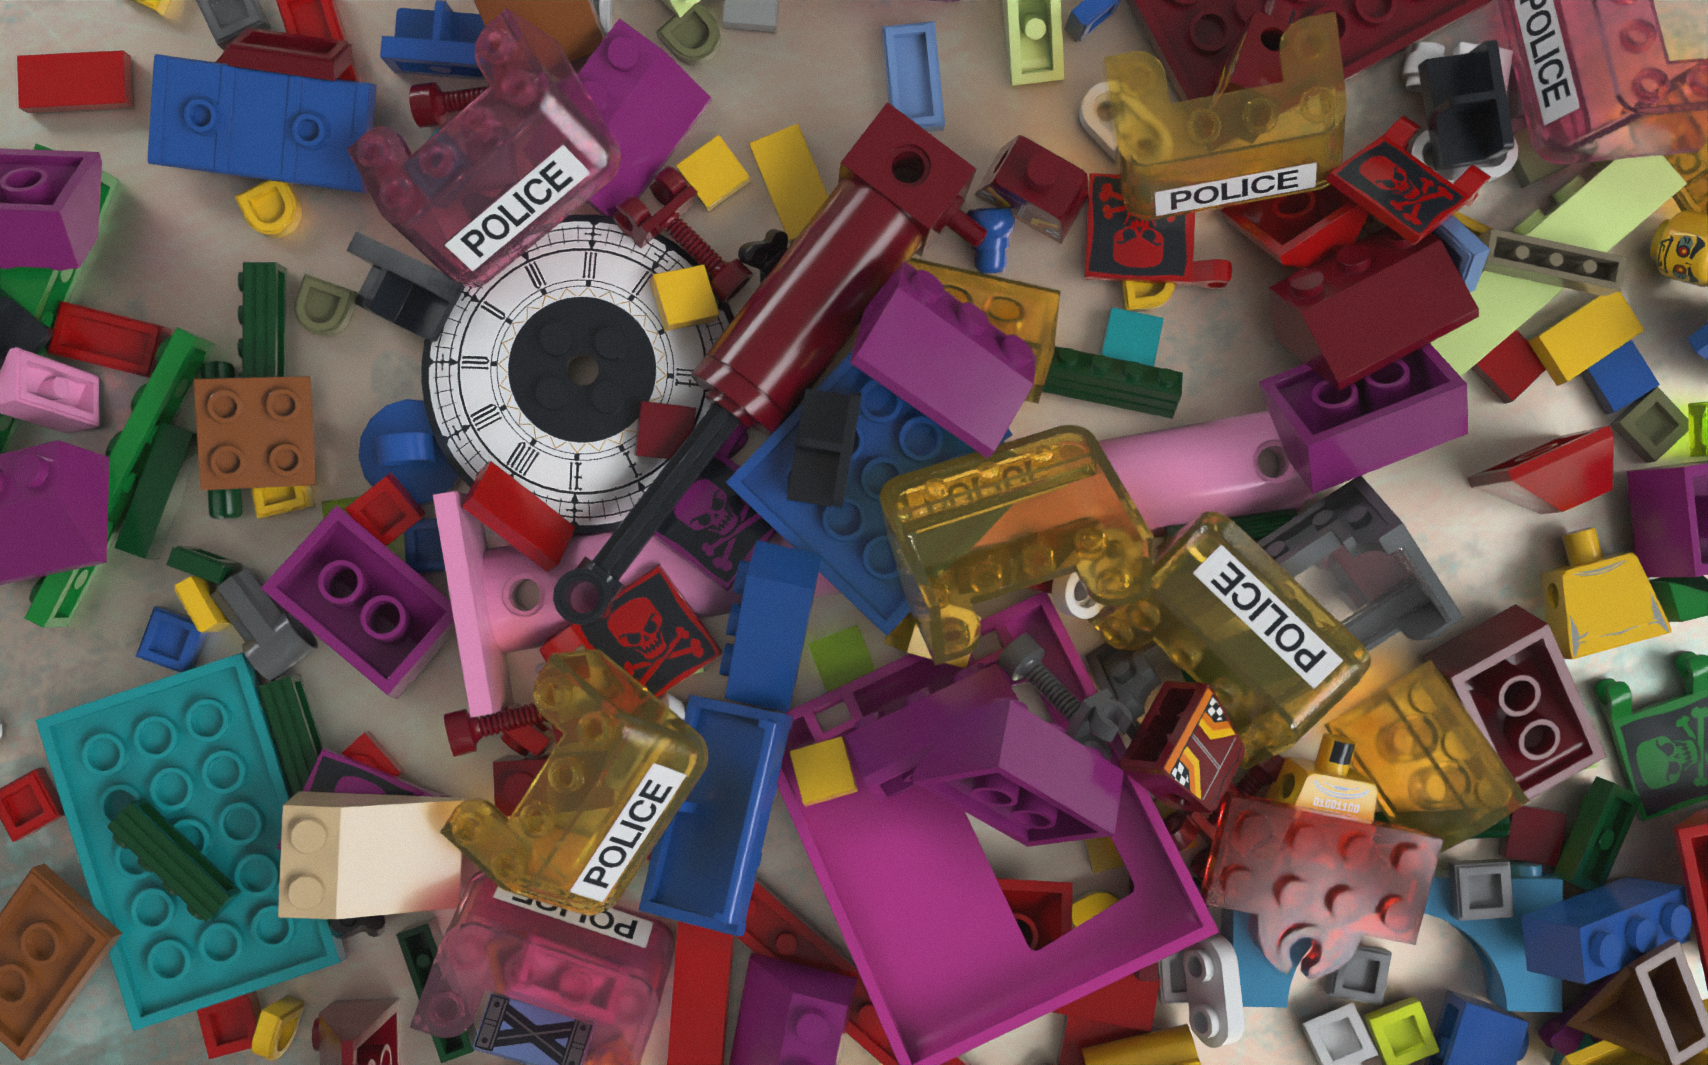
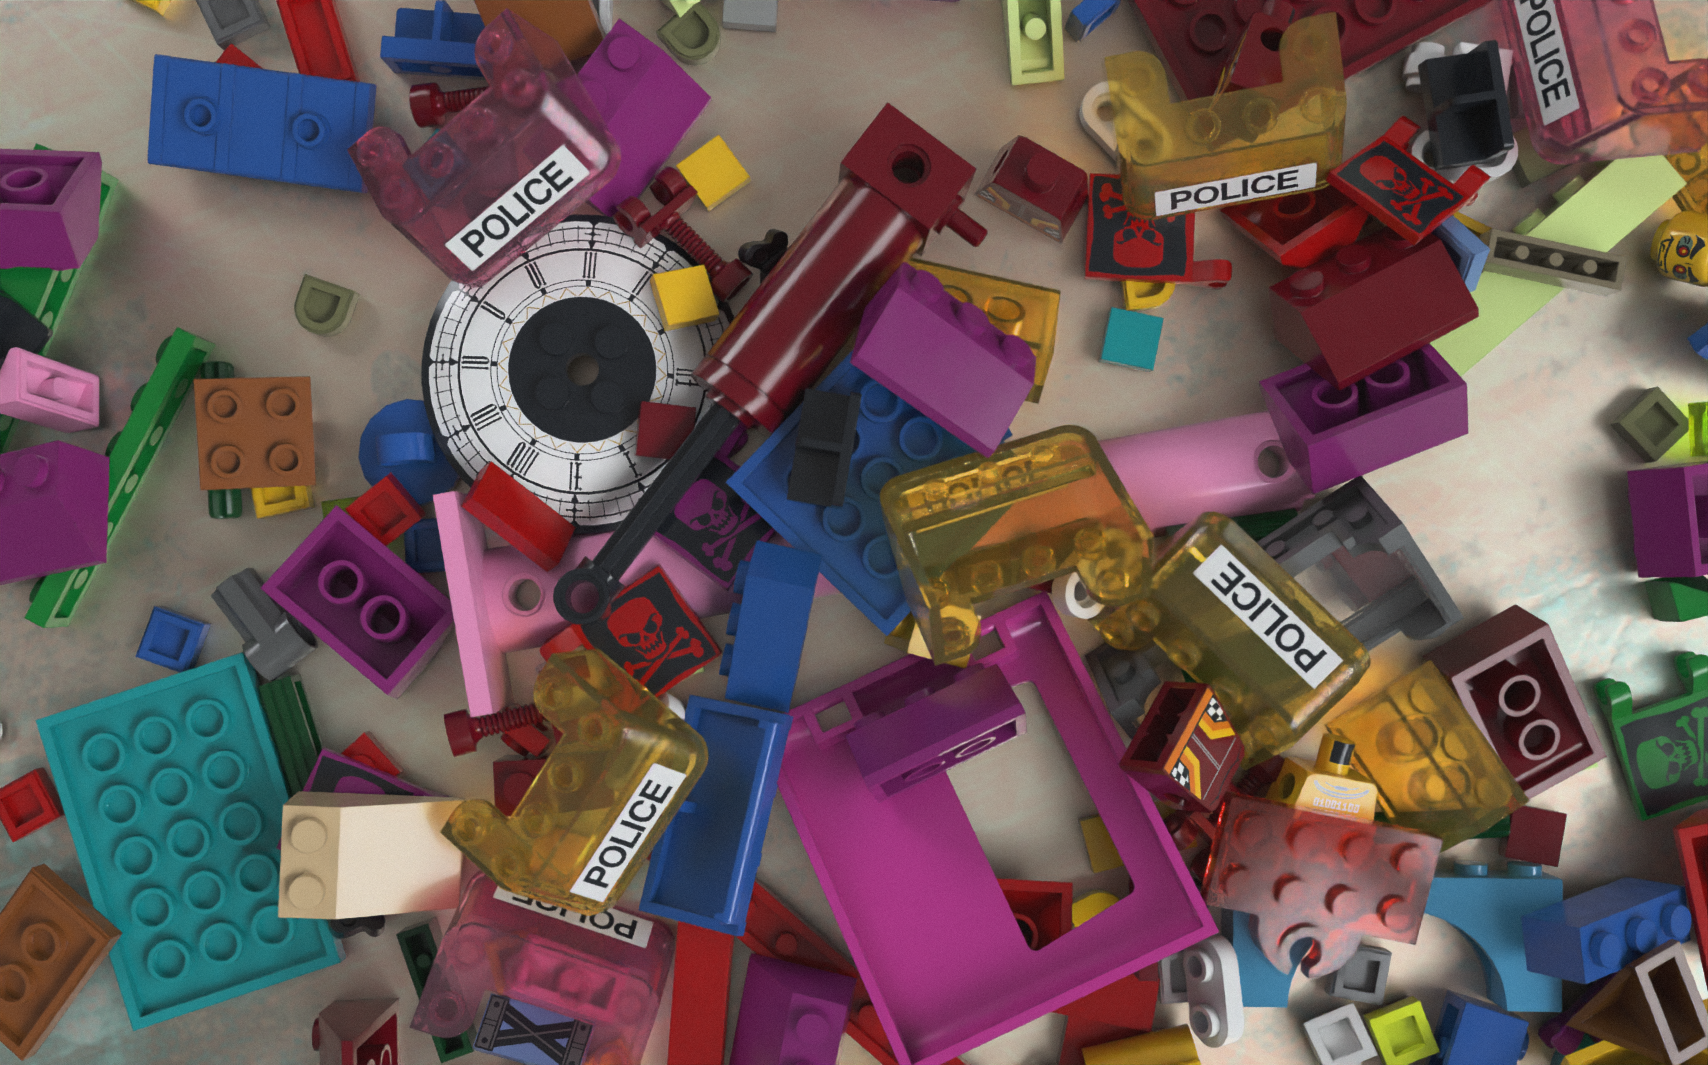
(74, 81): red tile -> none
(106, 339): red tile -> none
(159, 492): dark green piece -> none
(173, 860): dark green piece -> none
(196, 598): yellow tile -> none
(203, 563): dark green tile -> none
(230, 1024): red tile -> none
(262, 319): dark green piece -> none
(271, 208): yellow tile -> none
(277, 1028): yellow tile -> none
(289, 54): dark red tile -> none
(404, 289): black panel -> none
(789, 177): yellow tile -> none
(823, 771): yellow tile -> none
(841, 657): clear neon green tile -> none
(914, 73): medium blue tile -> none
(991, 253): blue piece -> none
(1023, 776): magenta slope -> none
(1094, 715): dark grey bar -> none
(1114, 382): dark green piece -> none
(1481, 889): flat silver tile -> none
(1509, 367): red tile -> none
(1555, 473): red slope -> none
(1585, 336): yellow tile -> none
(1597, 834): dark green plate -> none
(1599, 599): yellow torso -> none
(1620, 378): blue tile -> none

